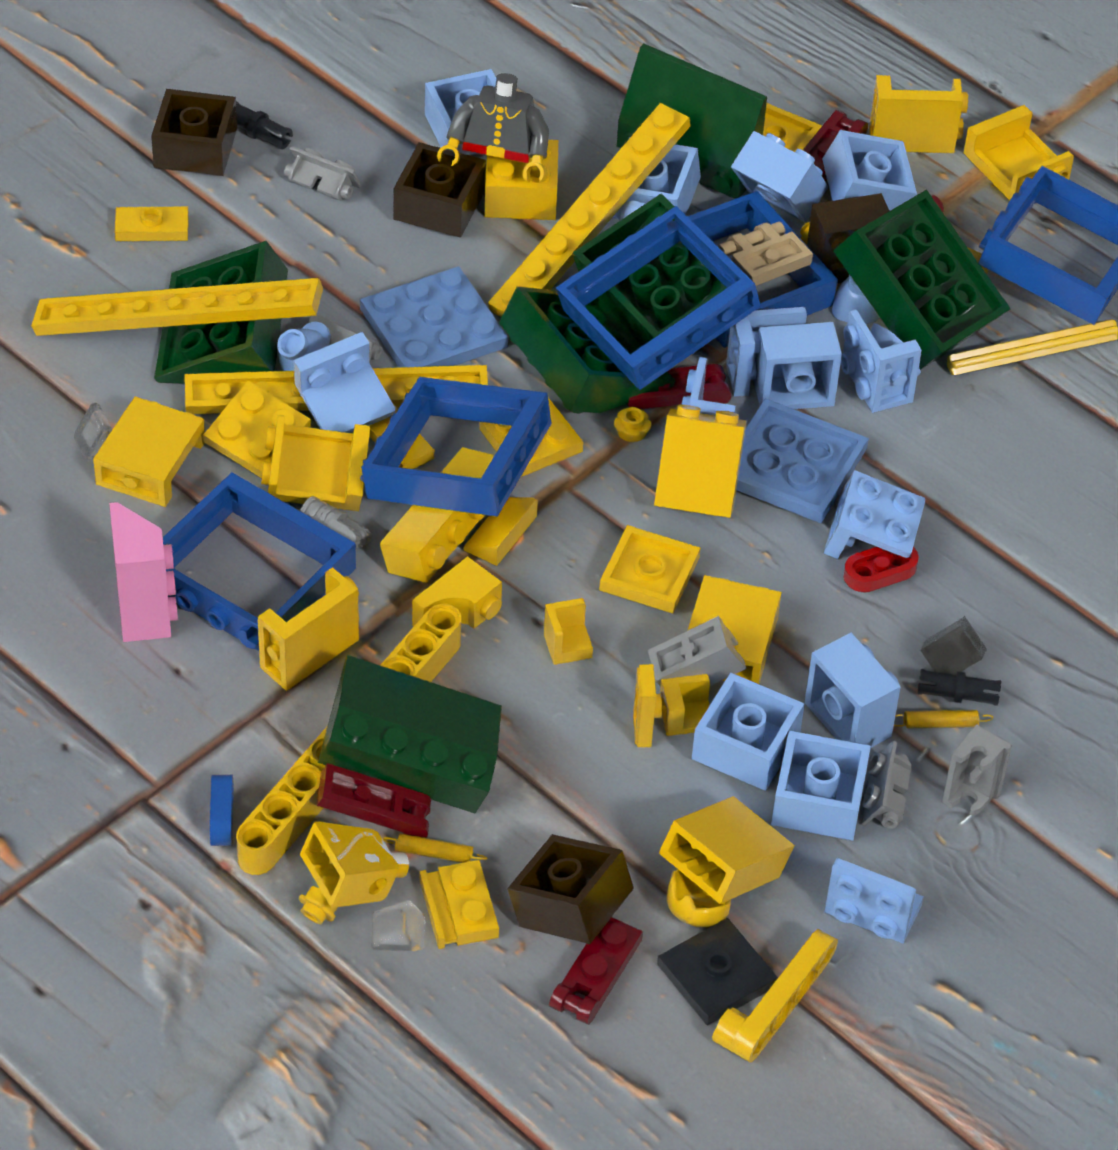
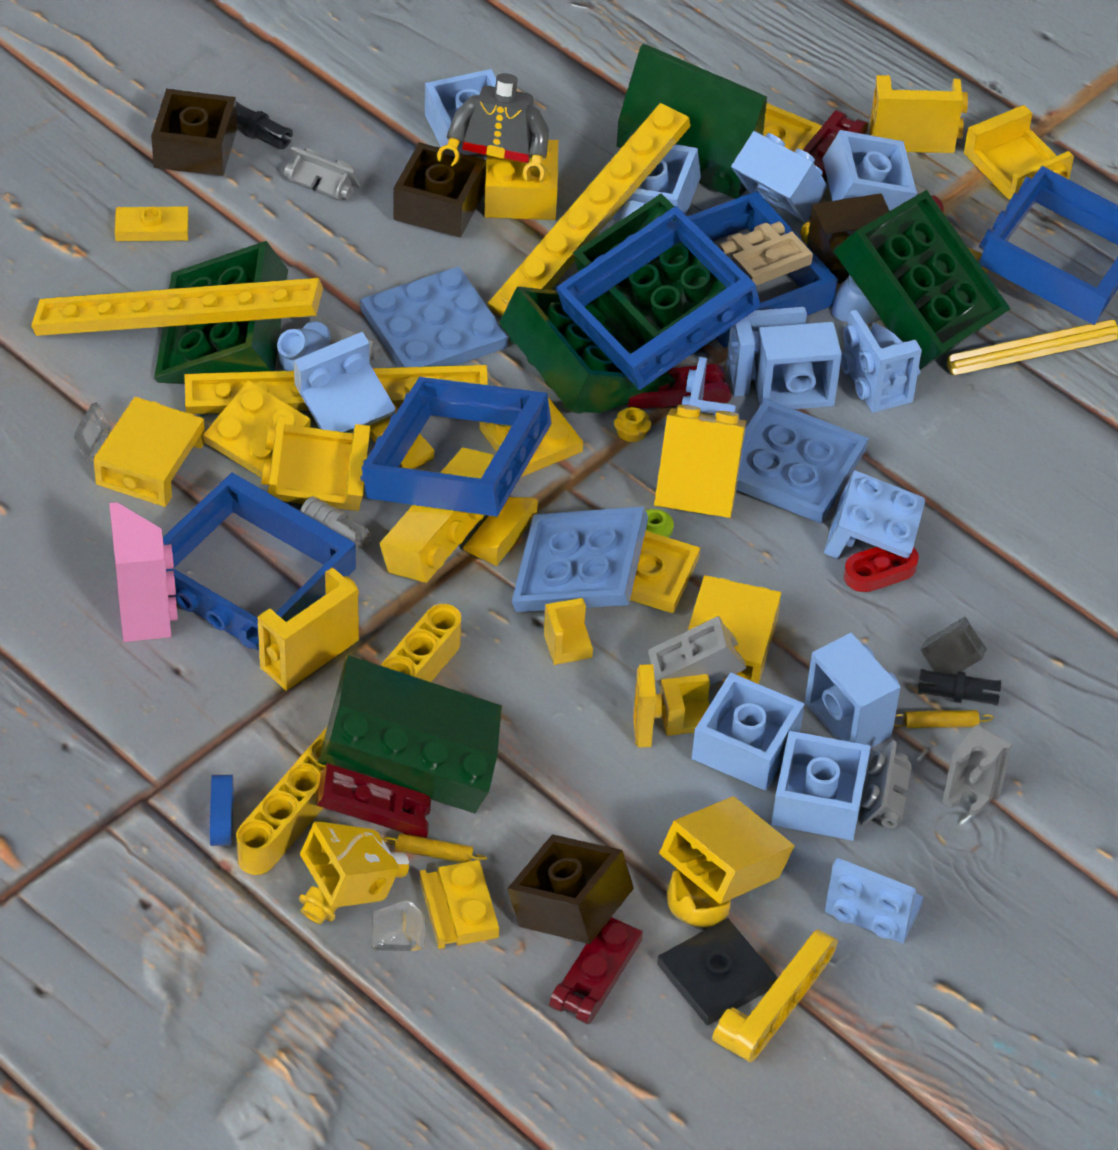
(468, 589): yellow arch -> none
(581, 557): none -> medium blue plate
(659, 522): none -> lime plate

